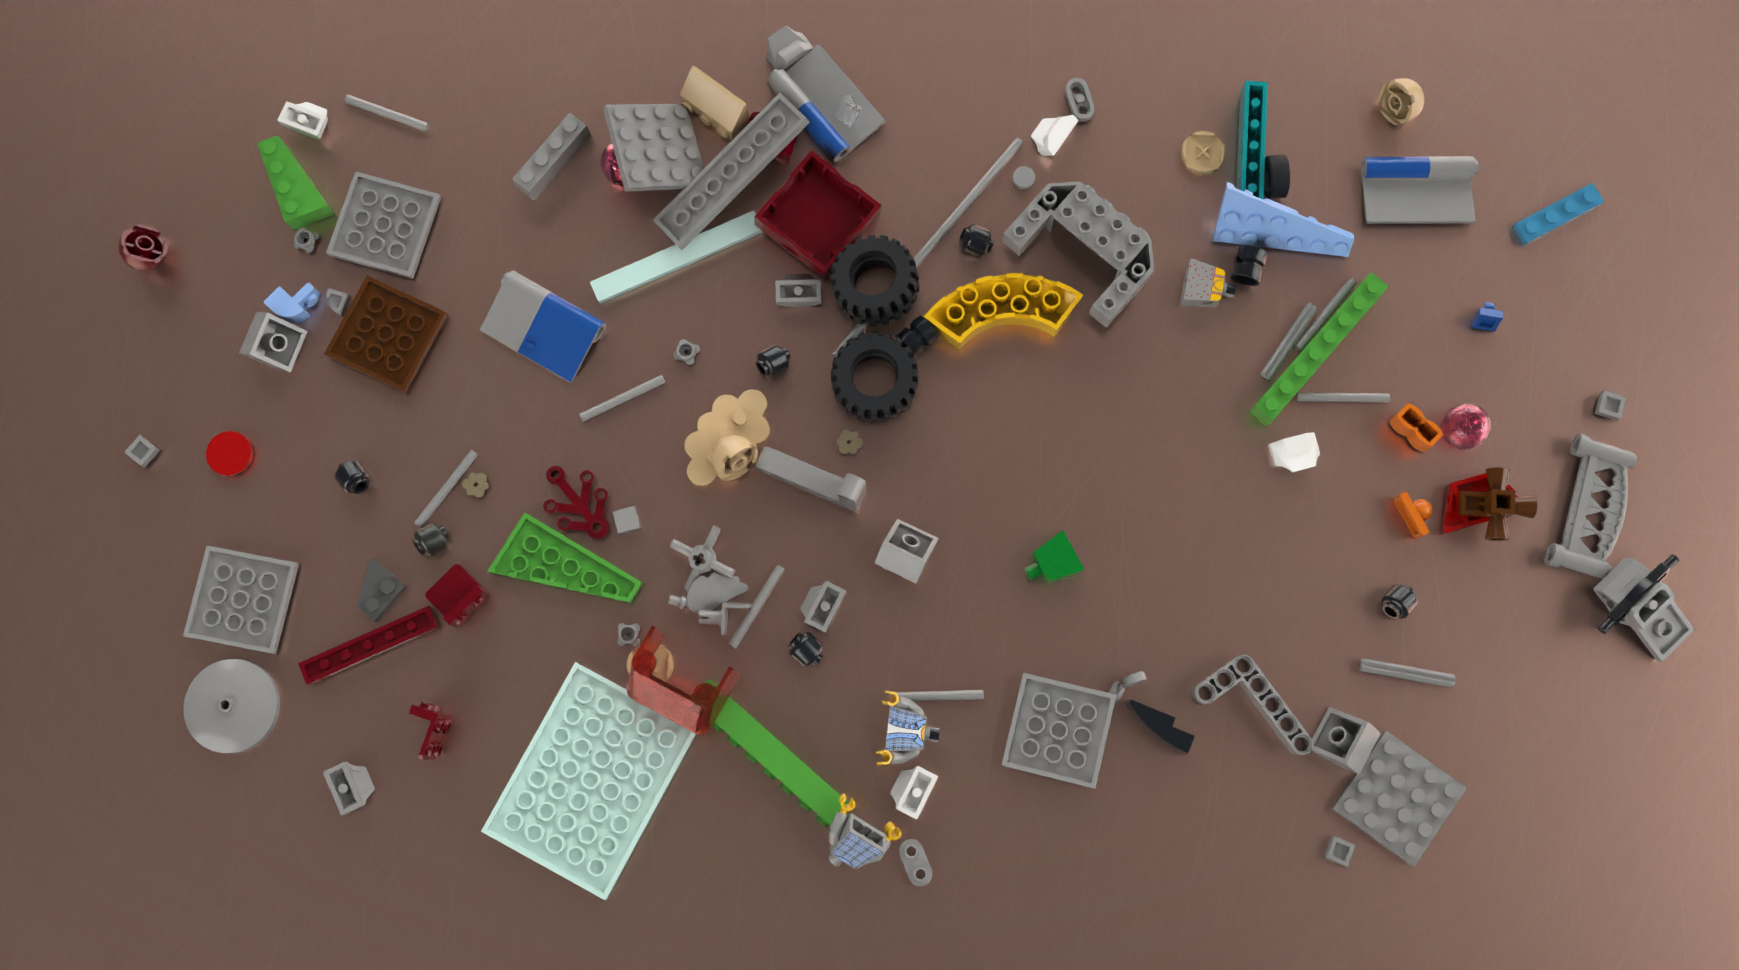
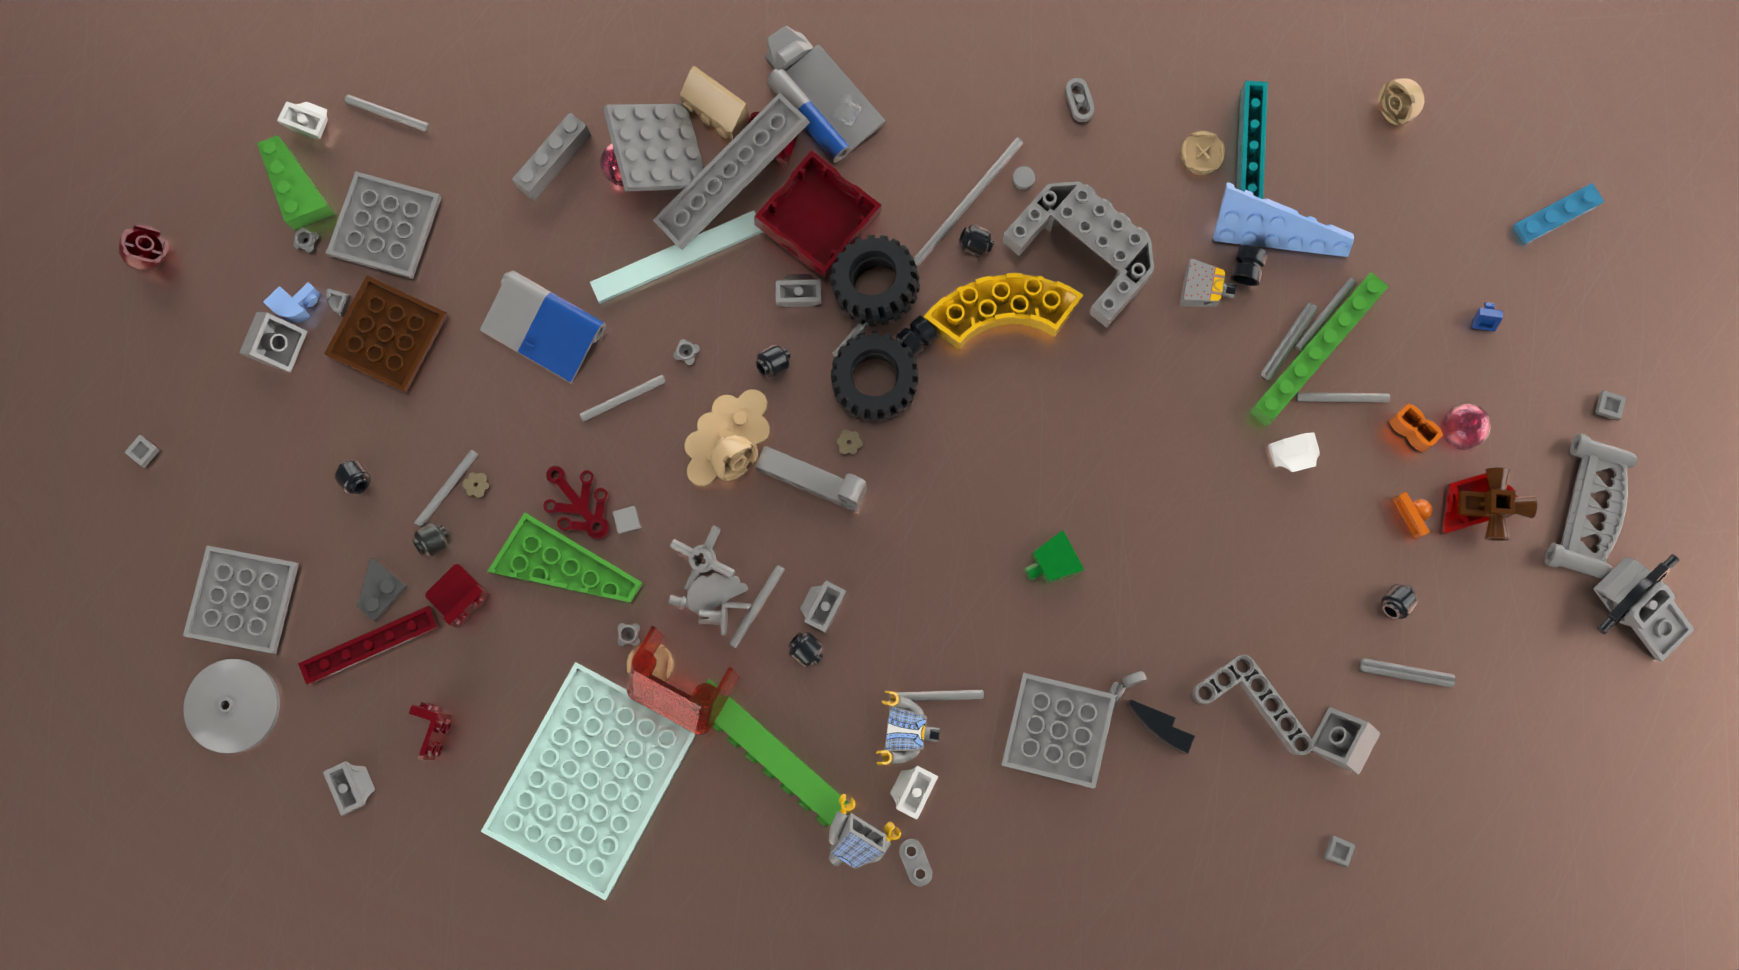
(229, 453): red tile -> none
(906, 550): light grey slope -> none
(1052, 133): white slope -> none
(1276, 176): black tyre -> none
(1399, 798): light grey plate -> none
(1418, 189): light grey door -> none

